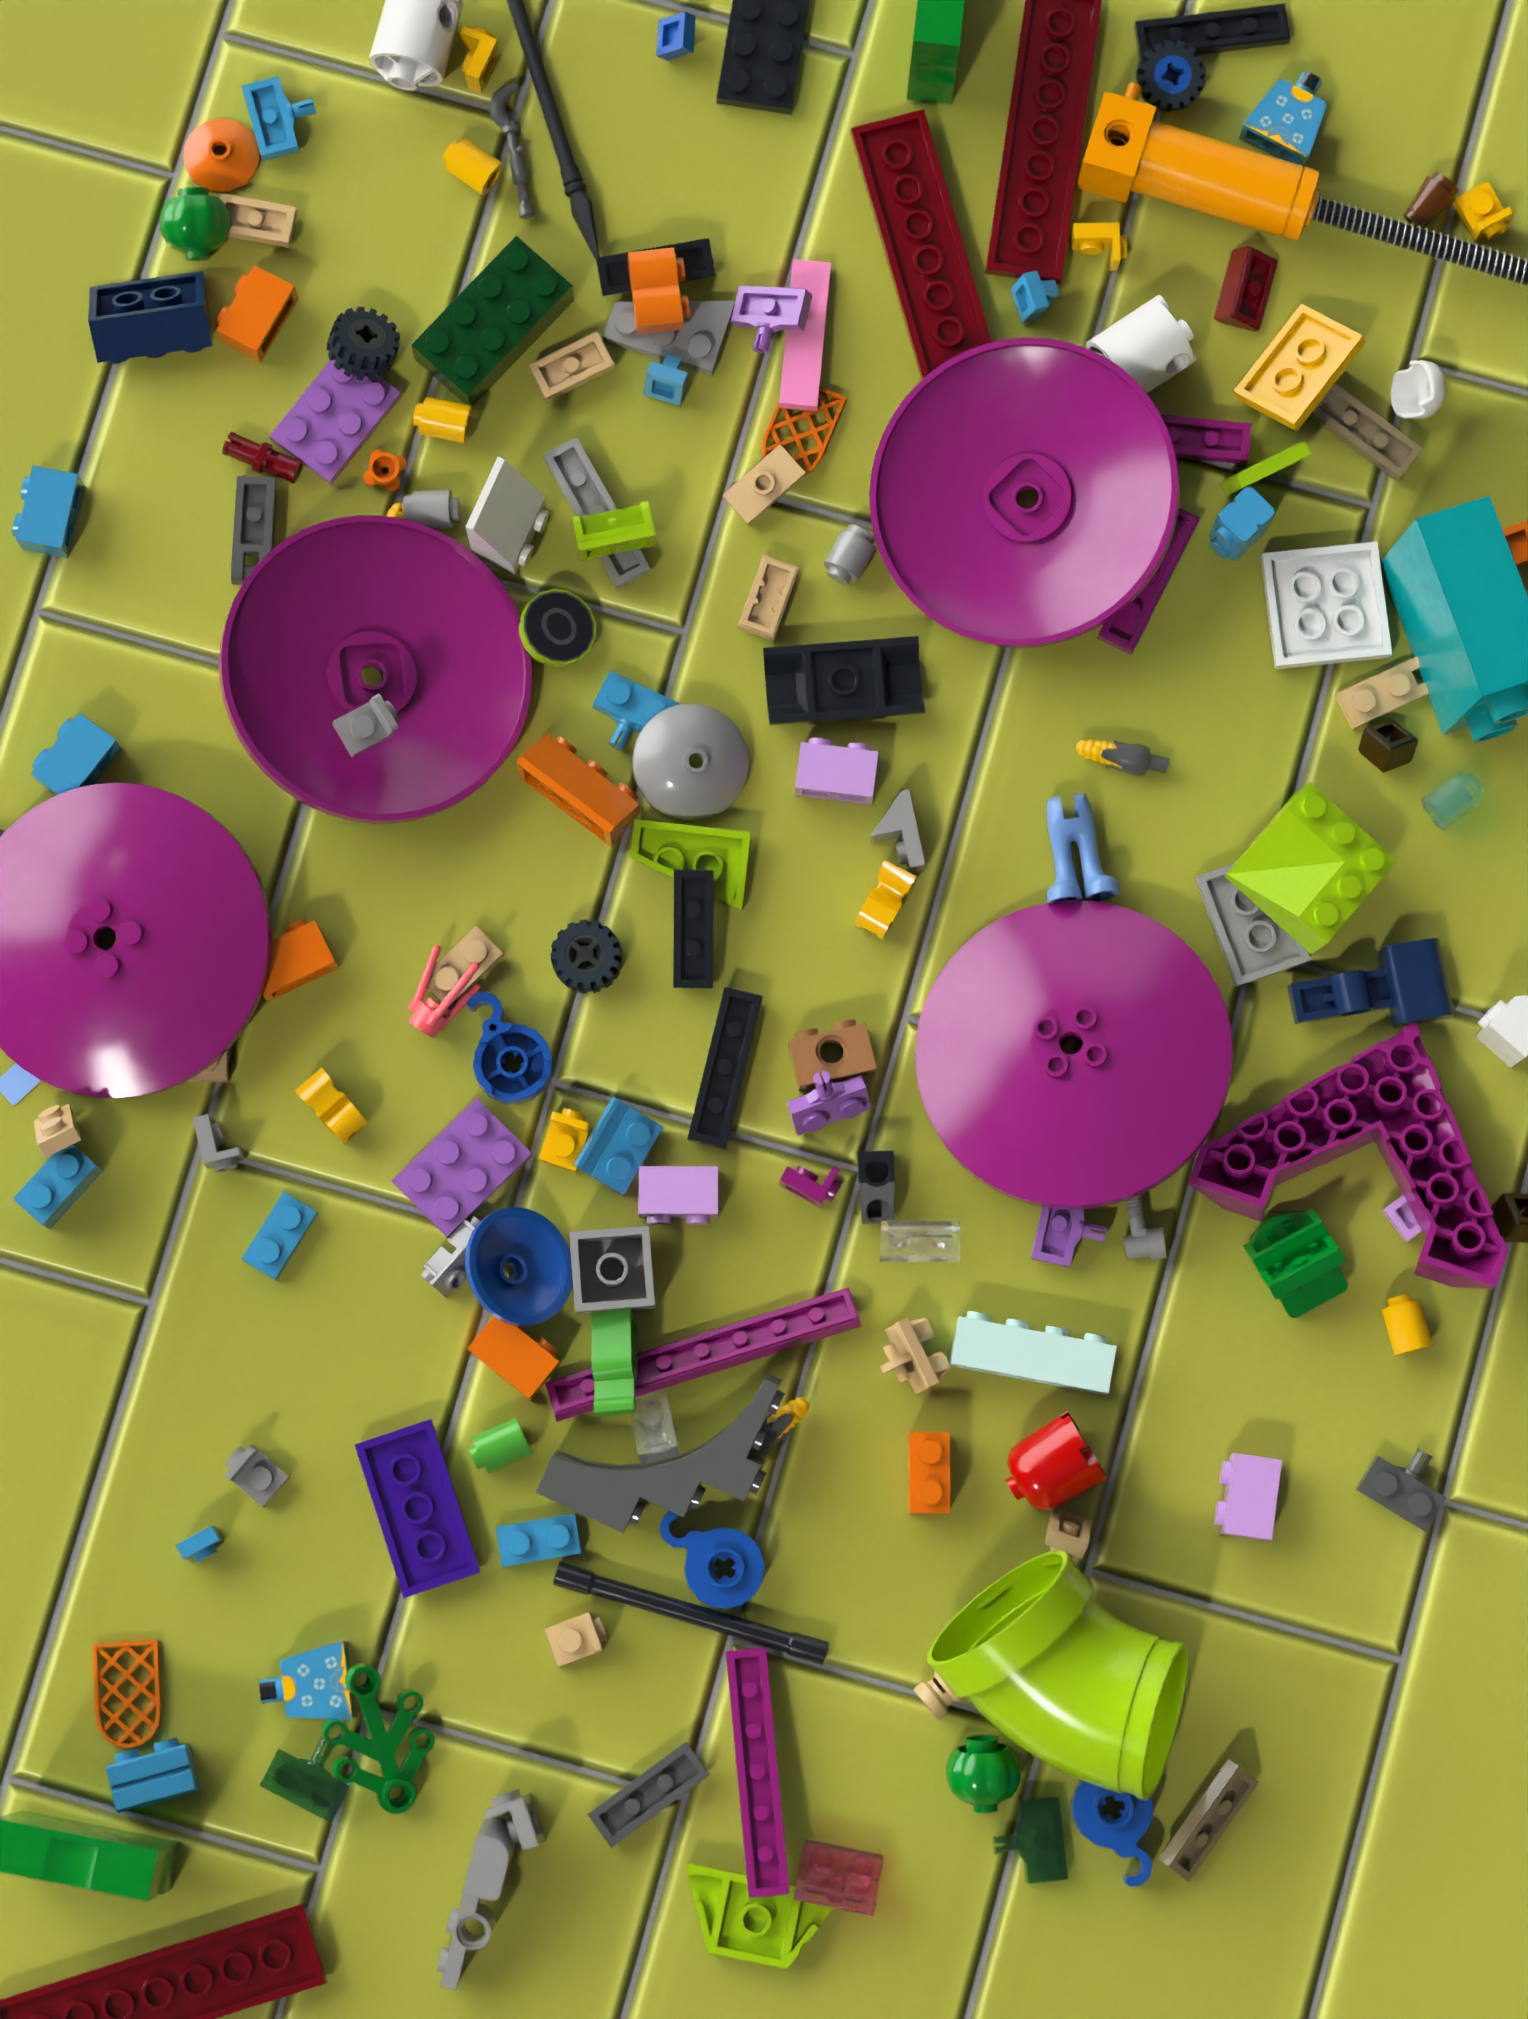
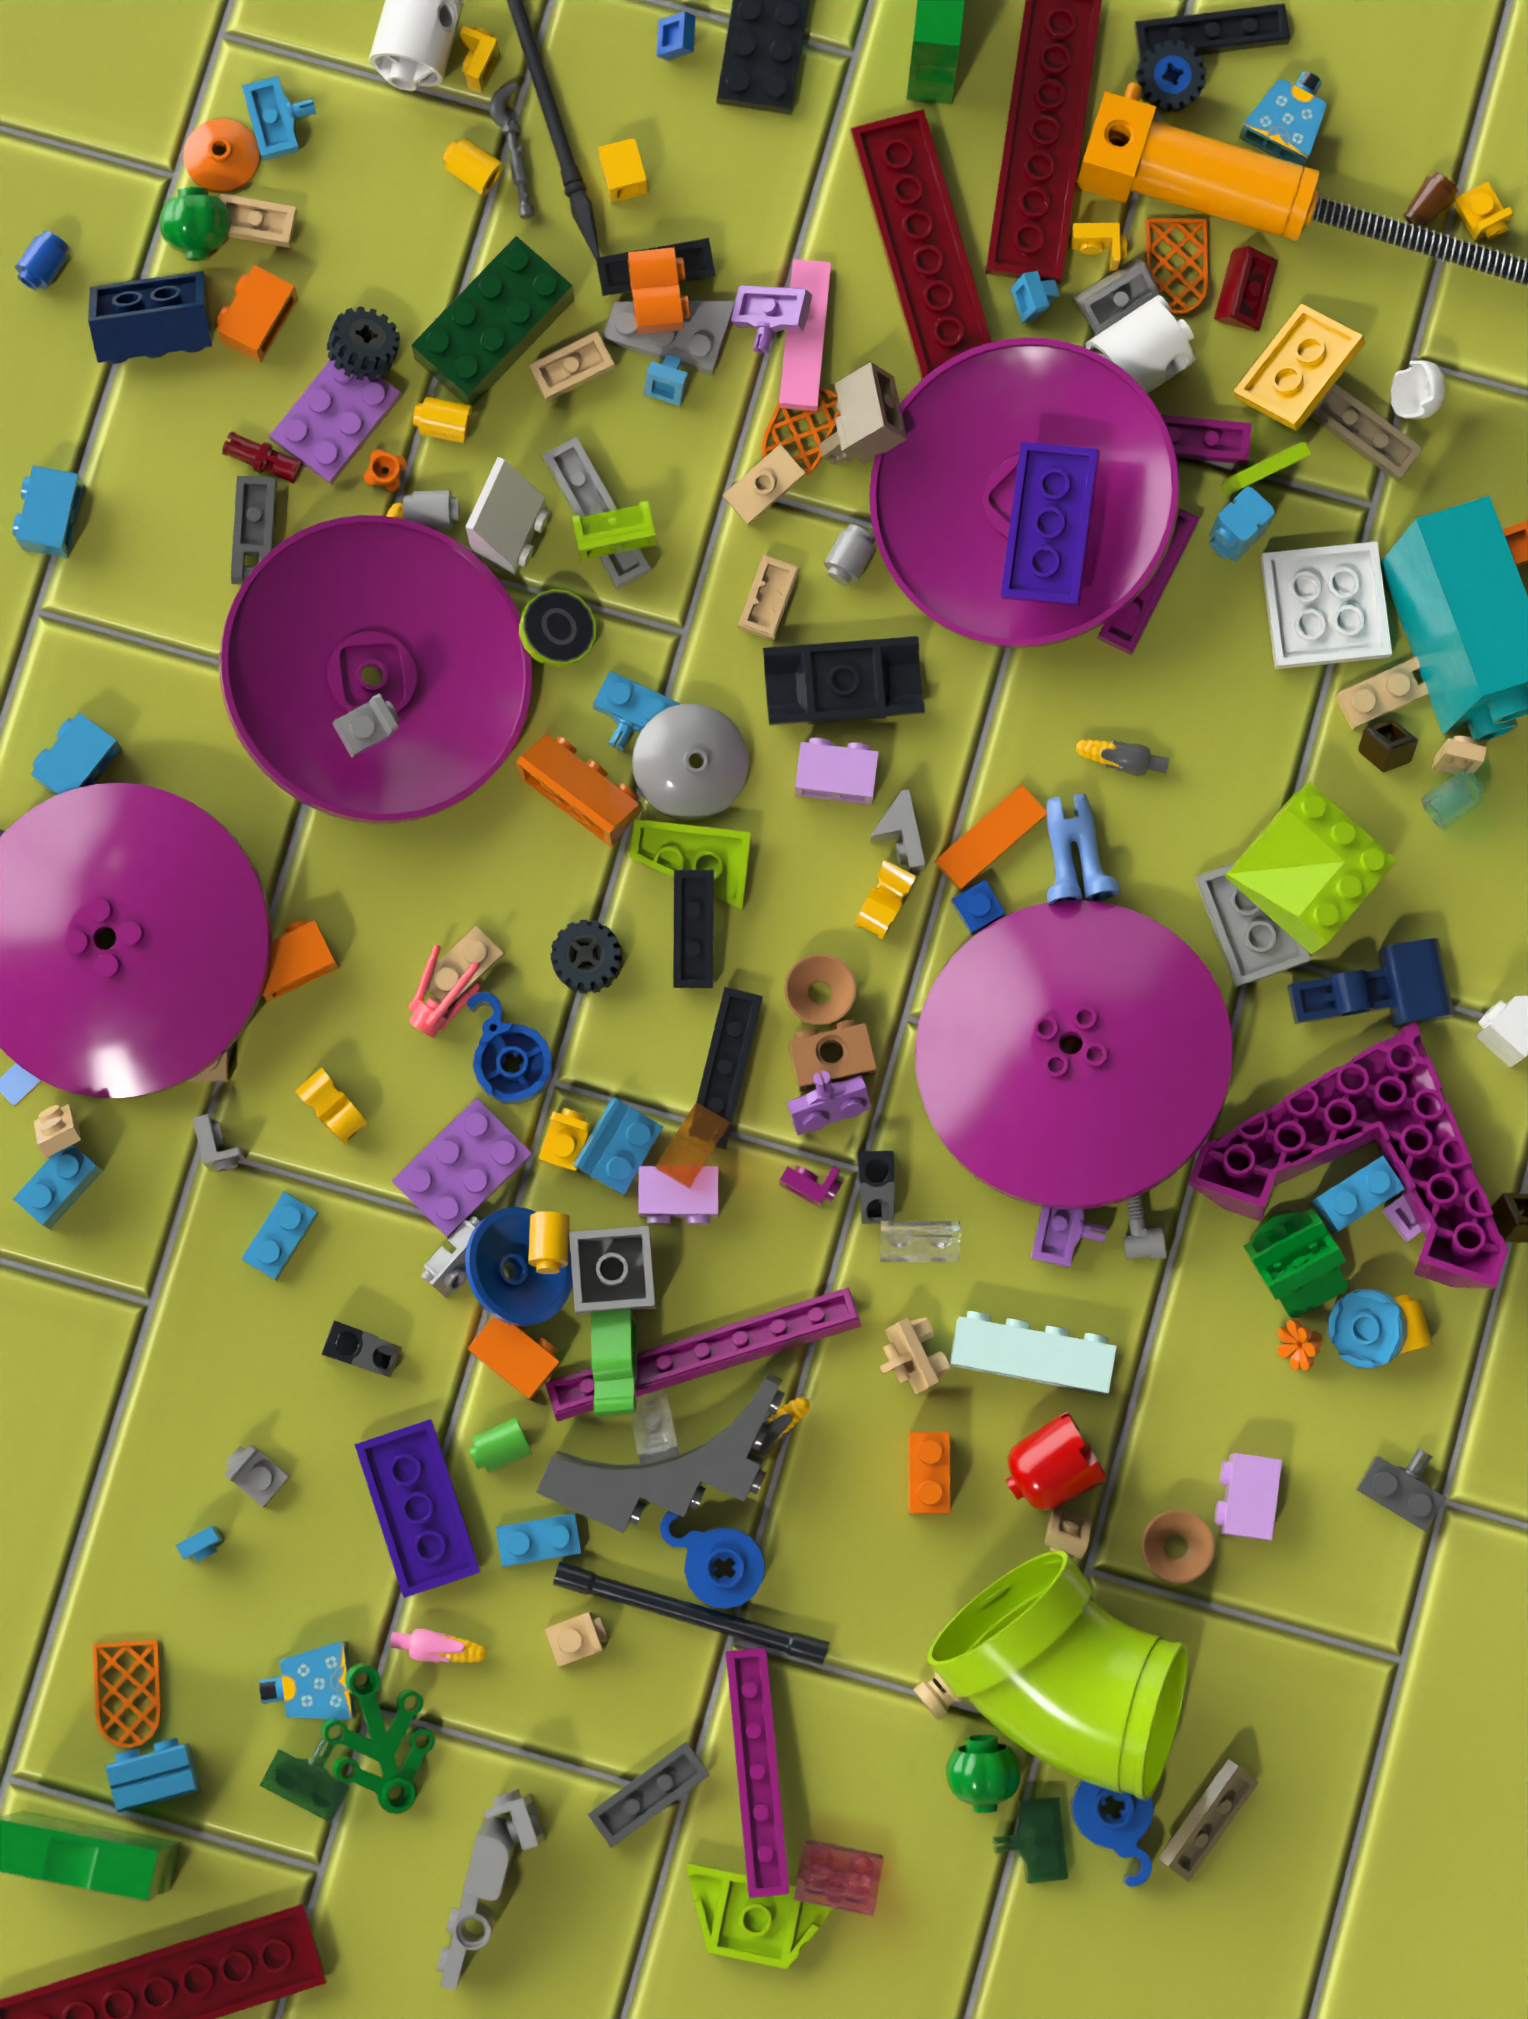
(42, 261): none -> blue brick
(361, 1349): none -> leg
(436, 1647): none -> bright pink piece
(549, 1241): none -> yellow brick
(622, 170): none -> yellow panel
(692, 1145): none -> clear orange slope
(820, 969): none -> medium nougat piece
(868, 418): none -> dark tan hinge
(978, 907): none -> blue plate
(991, 837): none -> orange tile
(1050, 523): none -> dark purple plate
(1117, 295): none -> light grey slope
(1198, 1540): none -> medium nougat piece
(1203, 274): none -> orange window
(1299, 1344): none -> orange plant
(1357, 1195): none -> dark azure brick
(1367, 1328): none -> dark azure tile
(1459, 755): none -> tan plate

